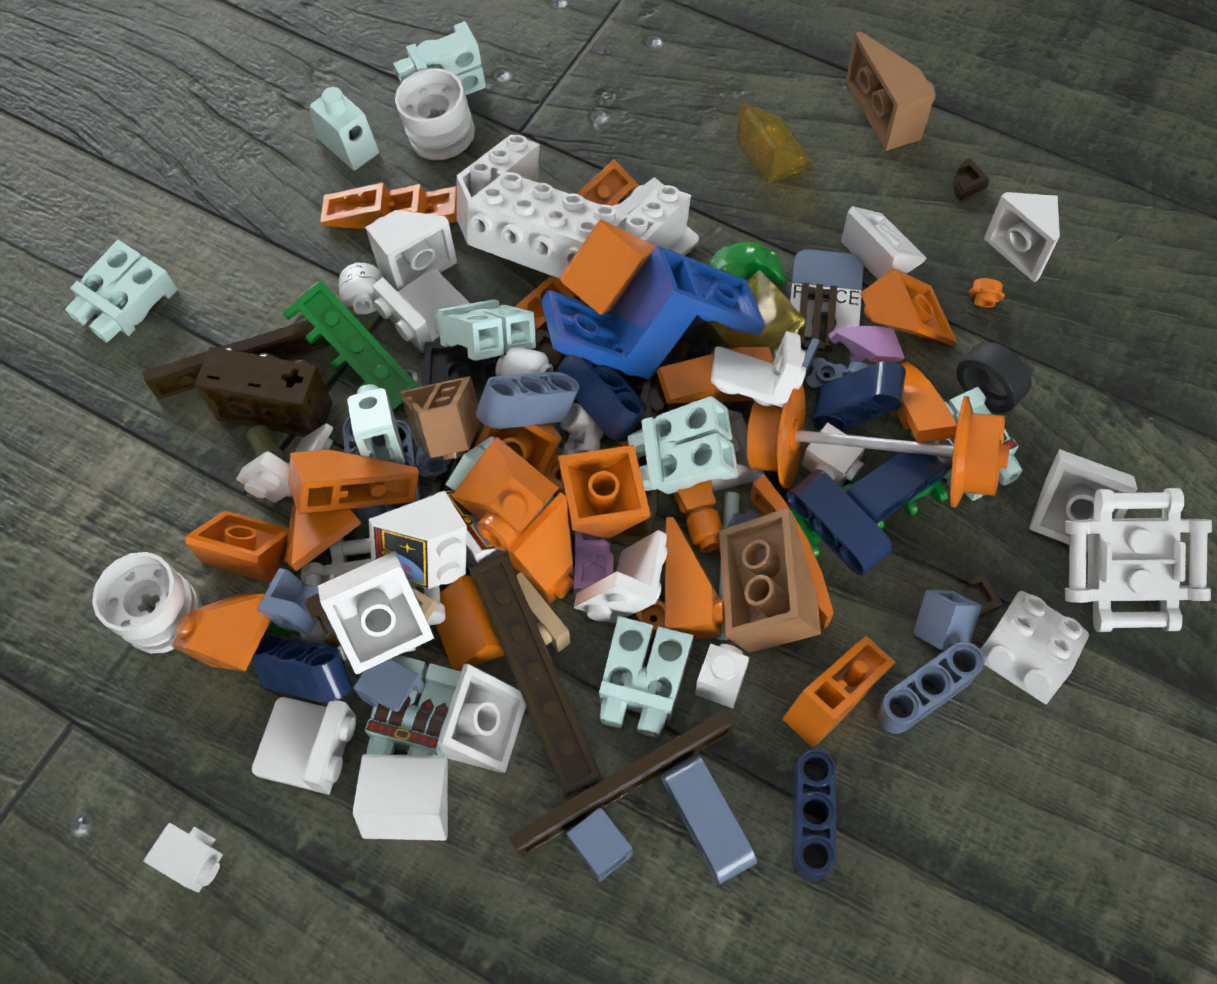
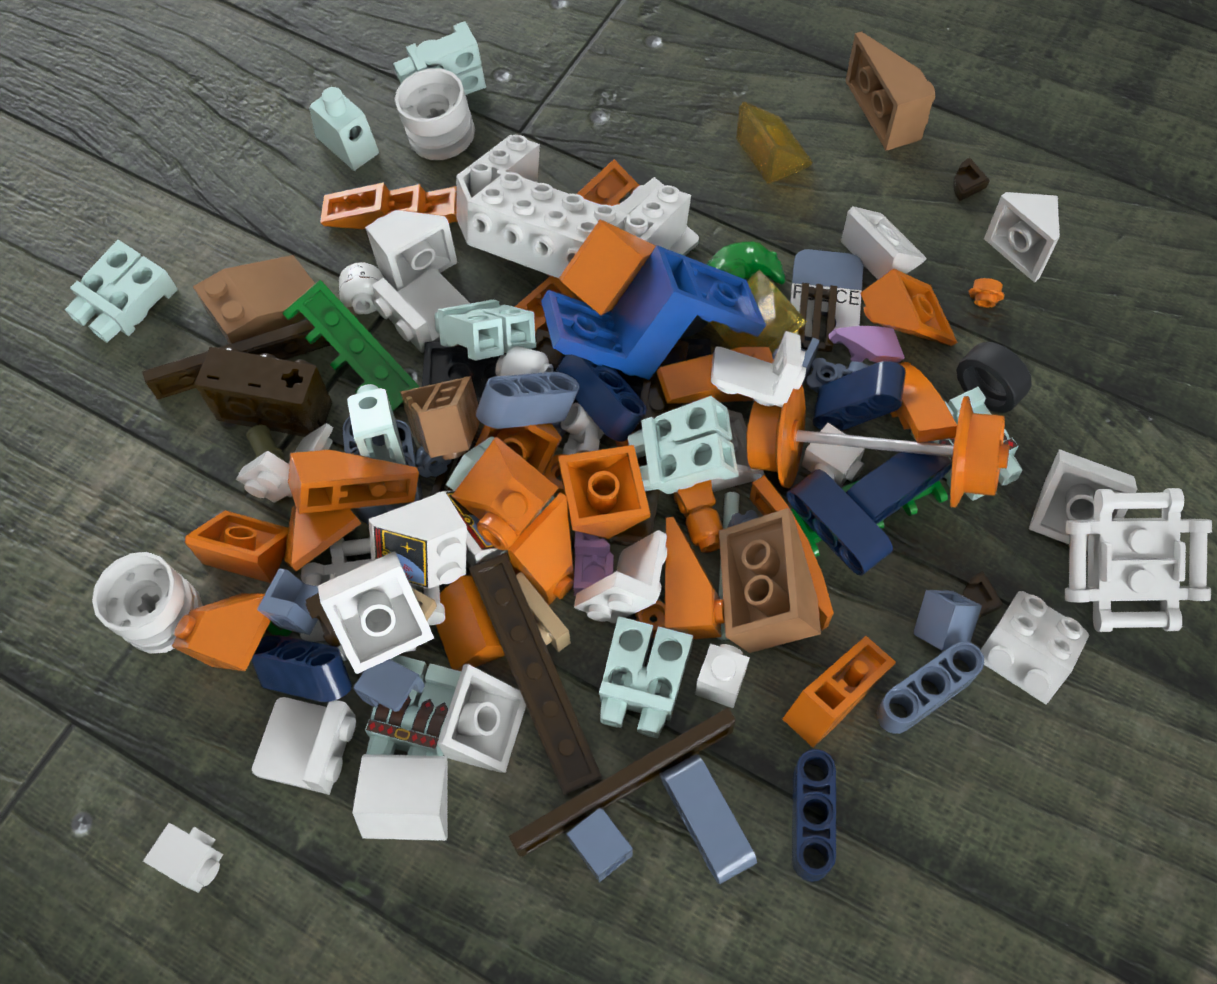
(253, 296): none -> medium nougat slope

